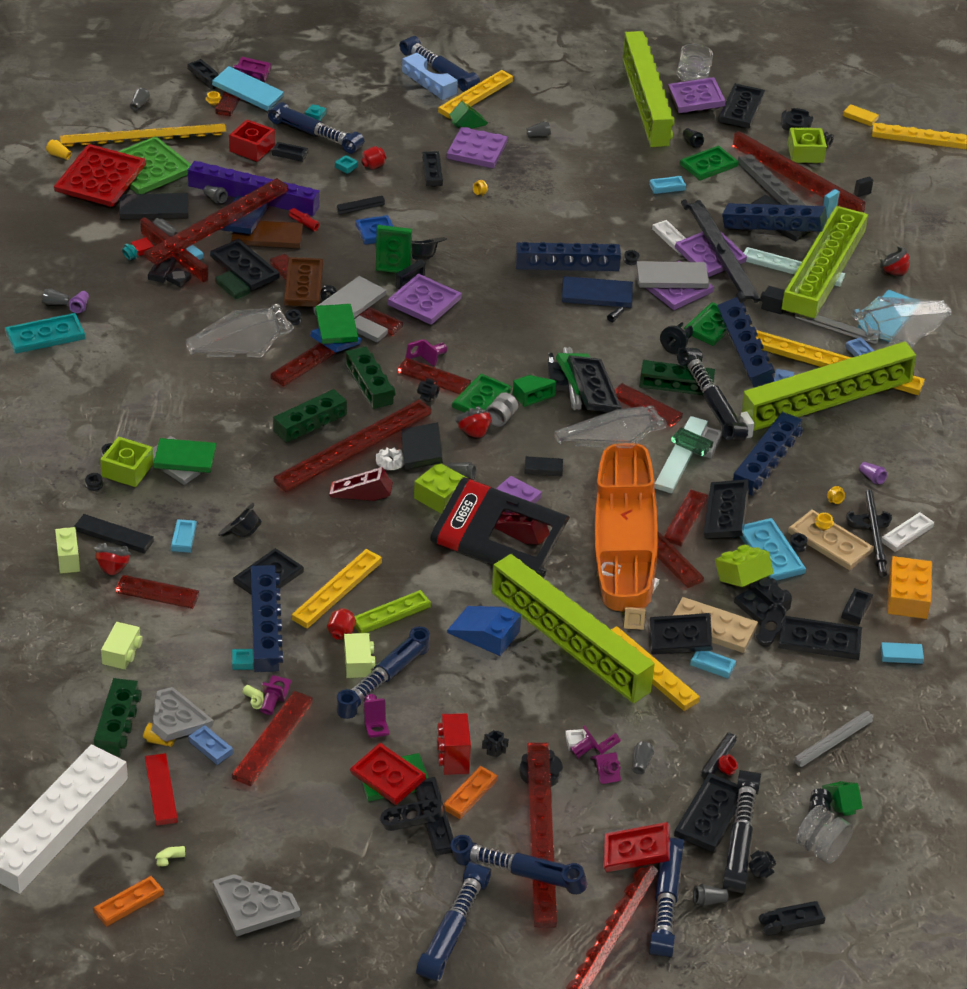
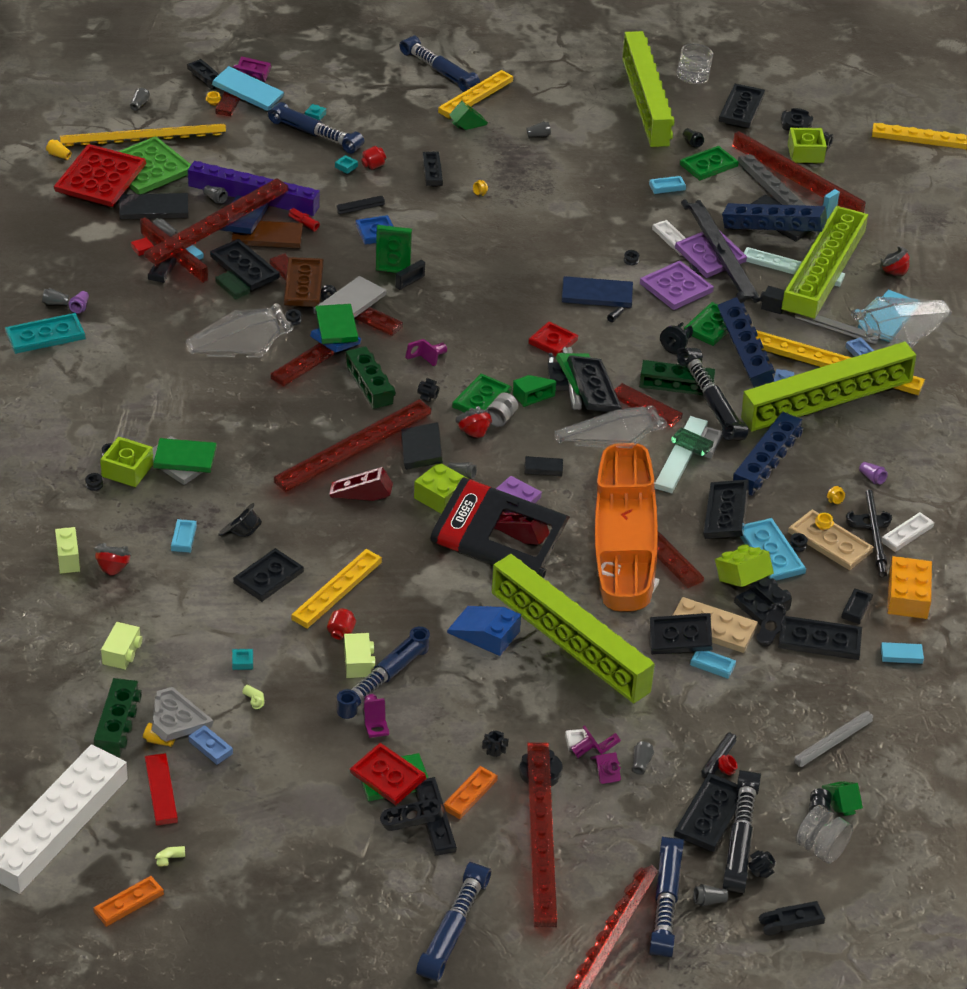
(114, 533): black tile -> none
(129, 251): teal plate -> none
(157, 591): clear red tile -> none
(178, 277): black tile -> none
(252, 140): red brick -> none
(253, 904): light grey plate -> none
(264, 618): dark blue brick -> none
(272, 738): clear red tile -> none
(273, 693): magenta bracket -> none
(290, 151): black tile -> none
(309, 415): dark green brick -> none
(370, 329): light grey tile -> none
(383, 459): white gear -> none
(391, 612): lime tile -> none
(424, 299): medium lavender plate -> none
(426, 248): black piece -> none
(439, 84): light blue arch -> none
(444, 379): clear red tile -> none
(454, 744): red brick -> none
(477, 147): medium lavender plate -> none
(521, 865): dark blue piece -> none
(553, 338): none -> red tile
(567, 256): dark blue brick -> none
(634, 618): tan tile -> none
(637, 847): red tile -> none
(664, 679): yellow plate -> none
(672, 274): light grey tile -> none
(686, 517): clear red tile -> none
(696, 95): medium lavender plate -> none
(745, 417): white tile -> none
(860, 115): yellow tile -> none
(863, 186): black tile -> none

